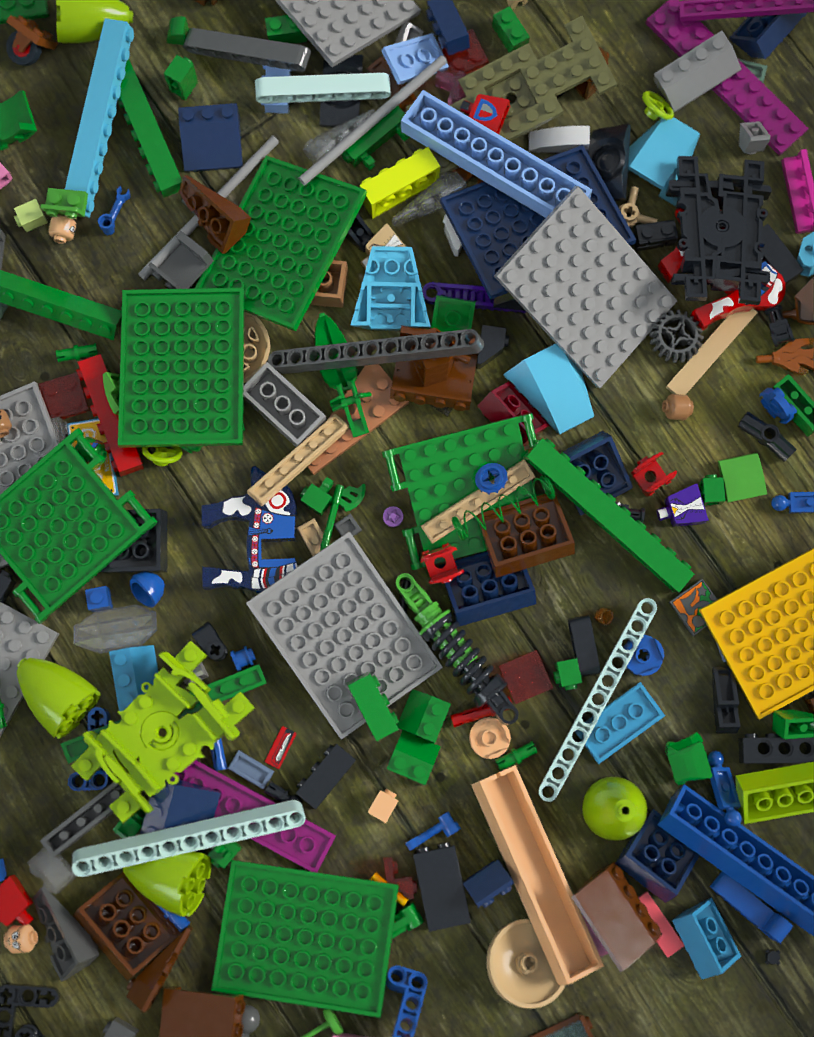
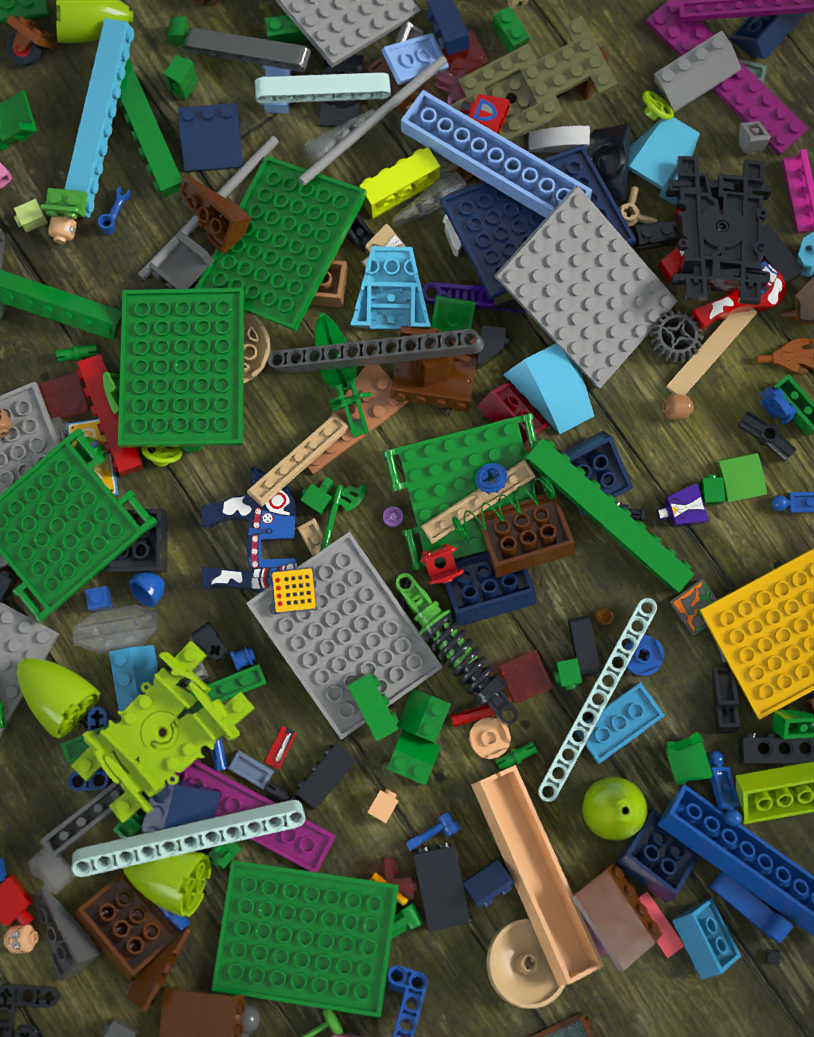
(282, 405): light grey brick -> none
(293, 590): none -> yellow tile
(348, 524): dark grey tile -> none
(374, 138): green brick -> none
(651, 465): red piece -> none
(779, 328): black connector -> none

